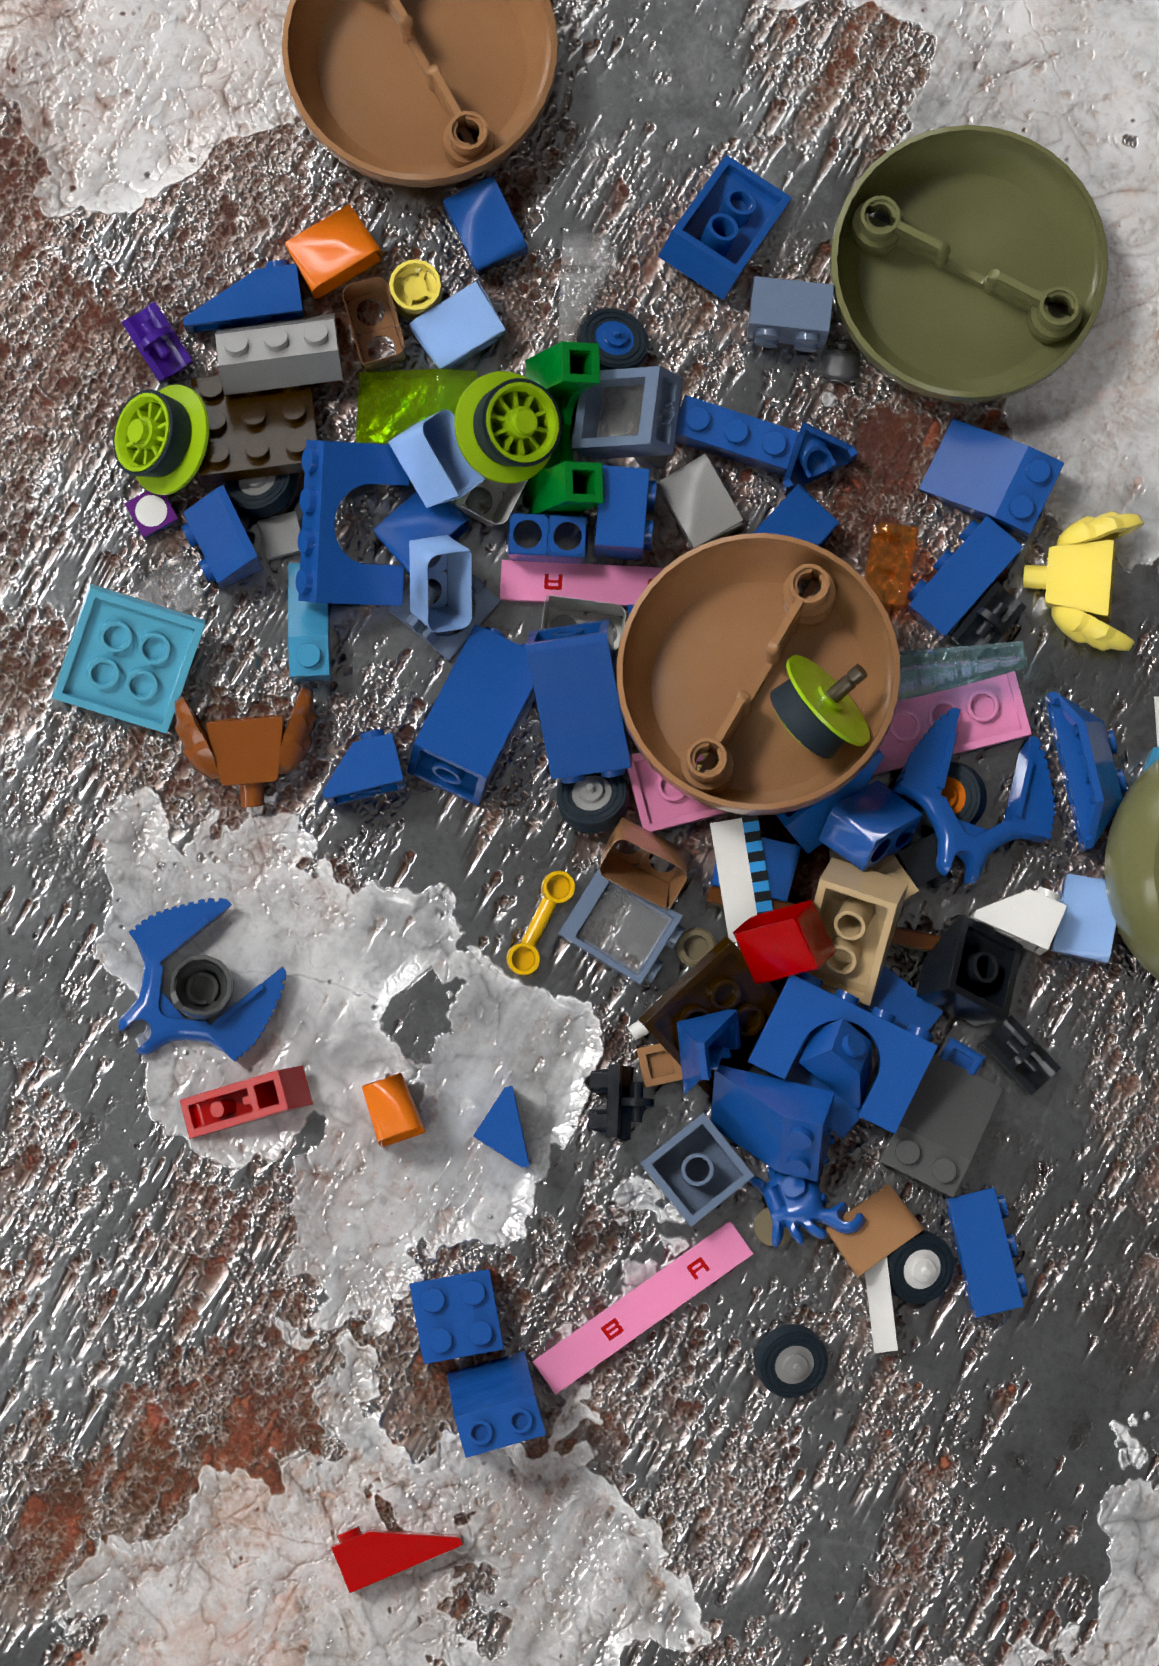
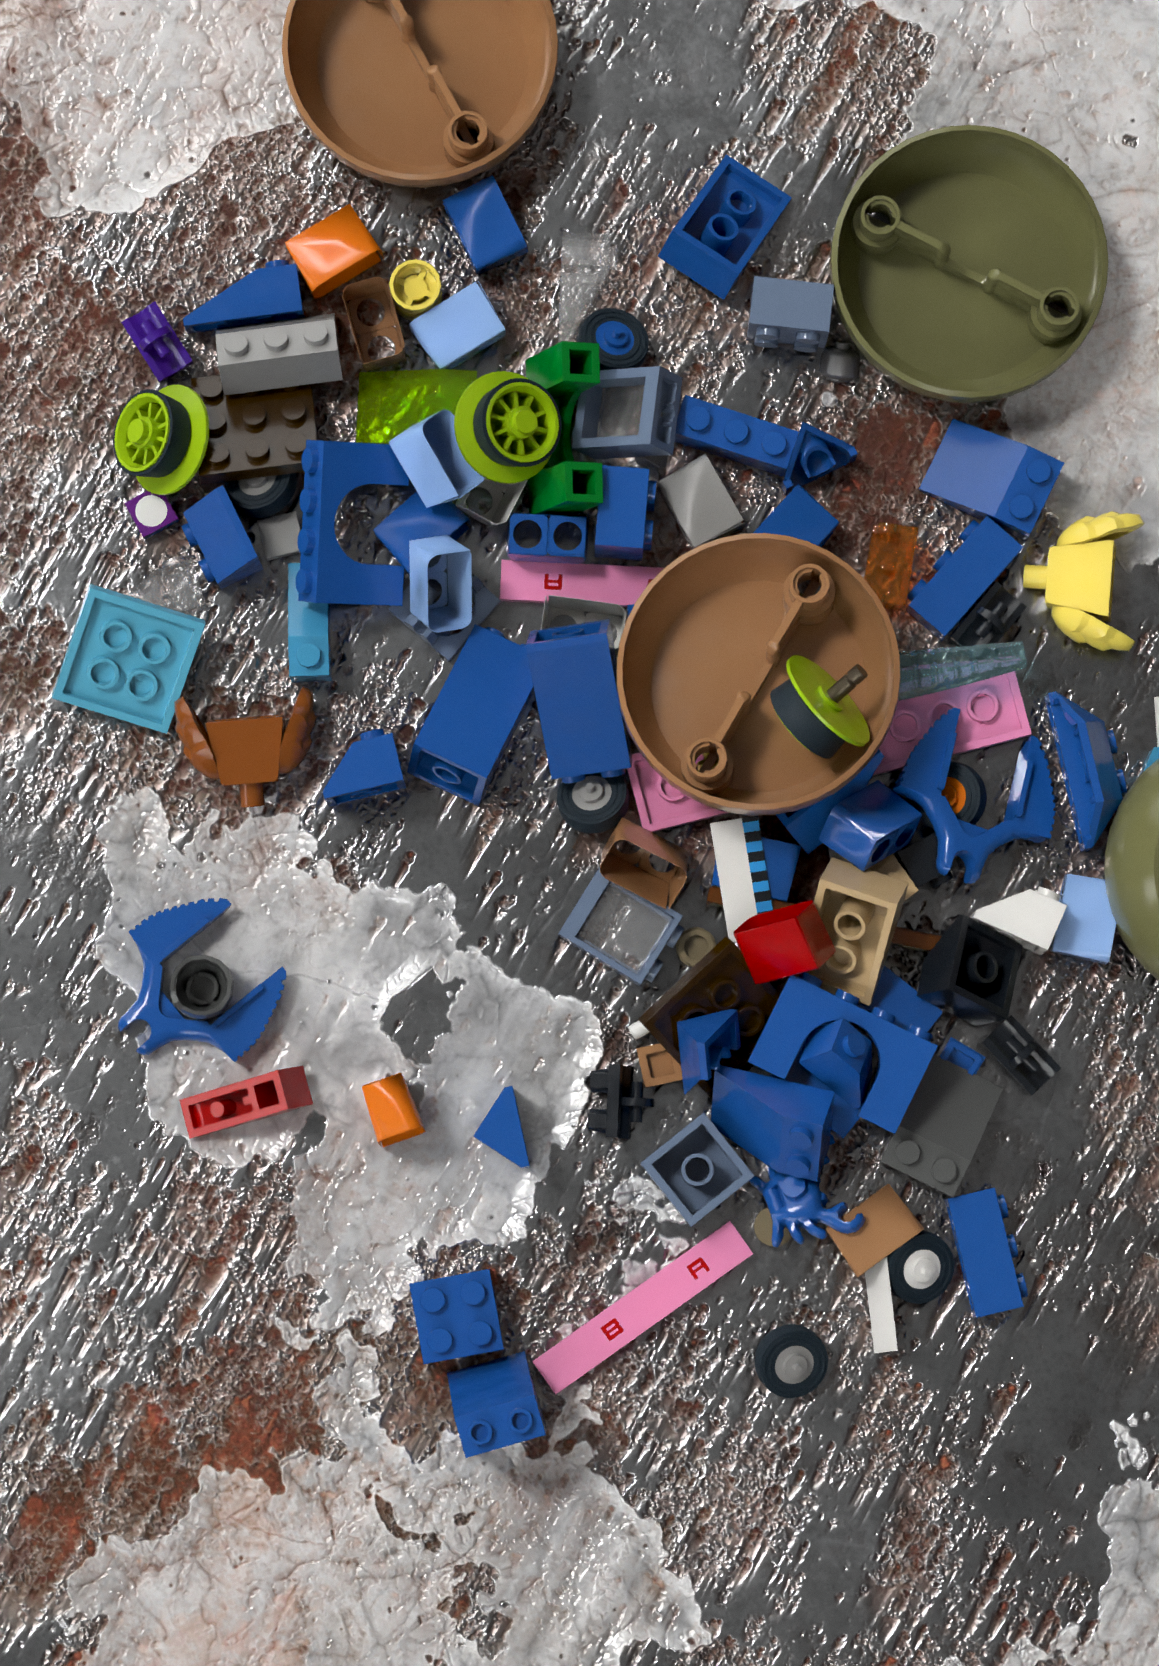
(382, 1553): red slope -> none
(555, 888): yellow bar -> none

